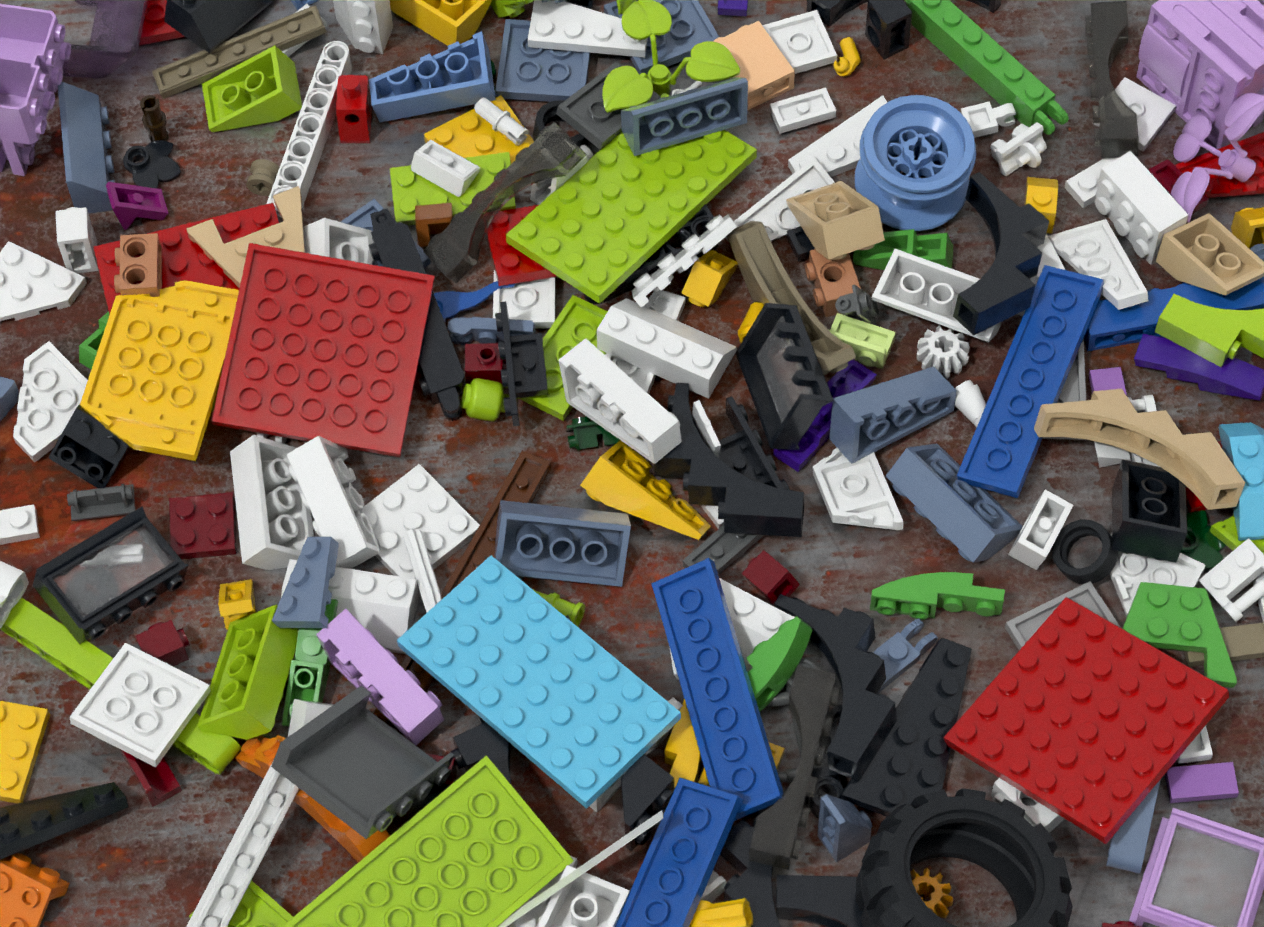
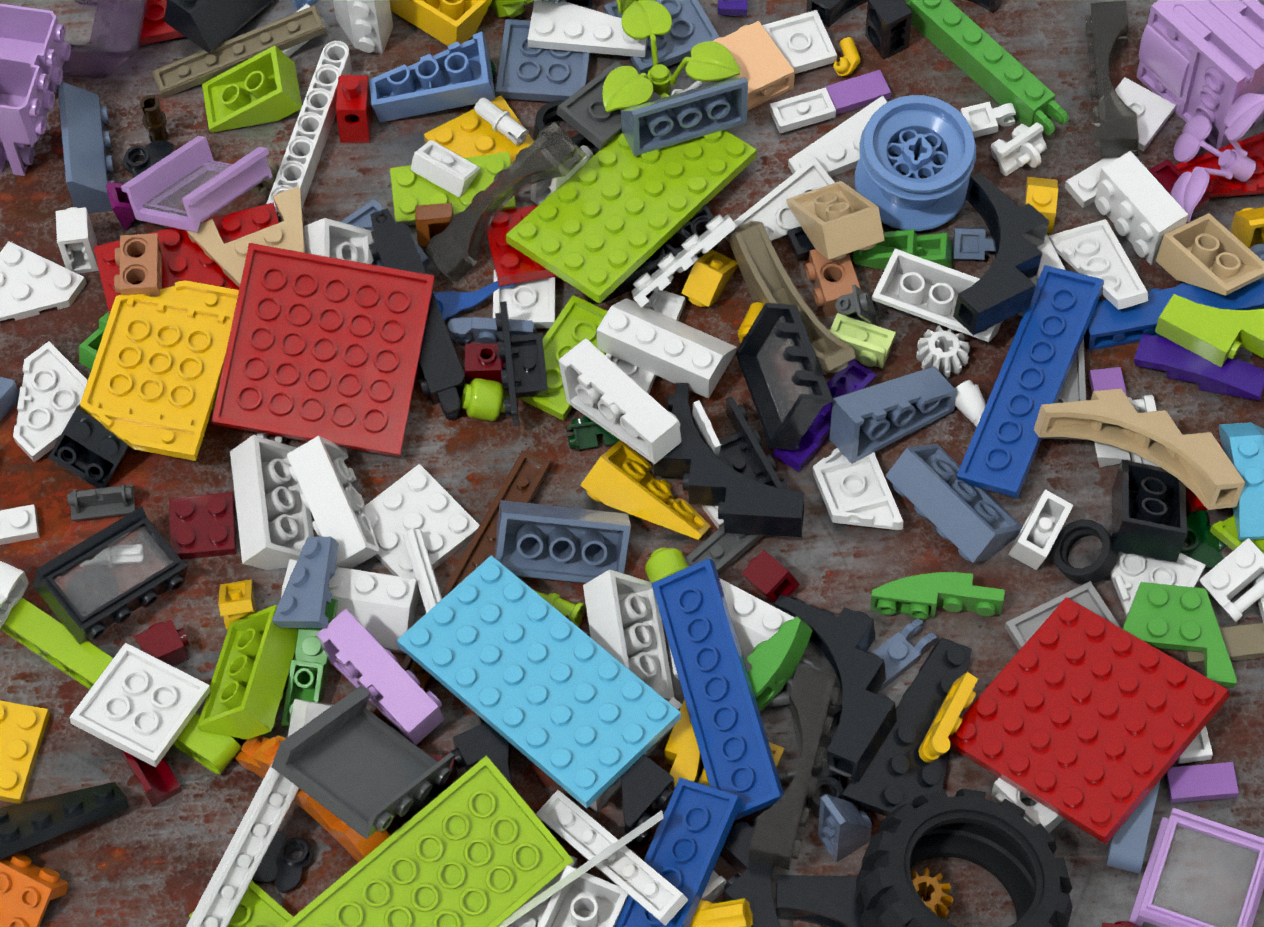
(193, 186): none -> lavender piece
(279, 866): none -> black plate
(622, 866): none -> white plate
(630, 627): none -> white slope
(664, 563): none -> lime head
(858, 91): none -> medium lavender tile
(947, 719): none -> yellow plate
(971, 243): none -> sand blue plate

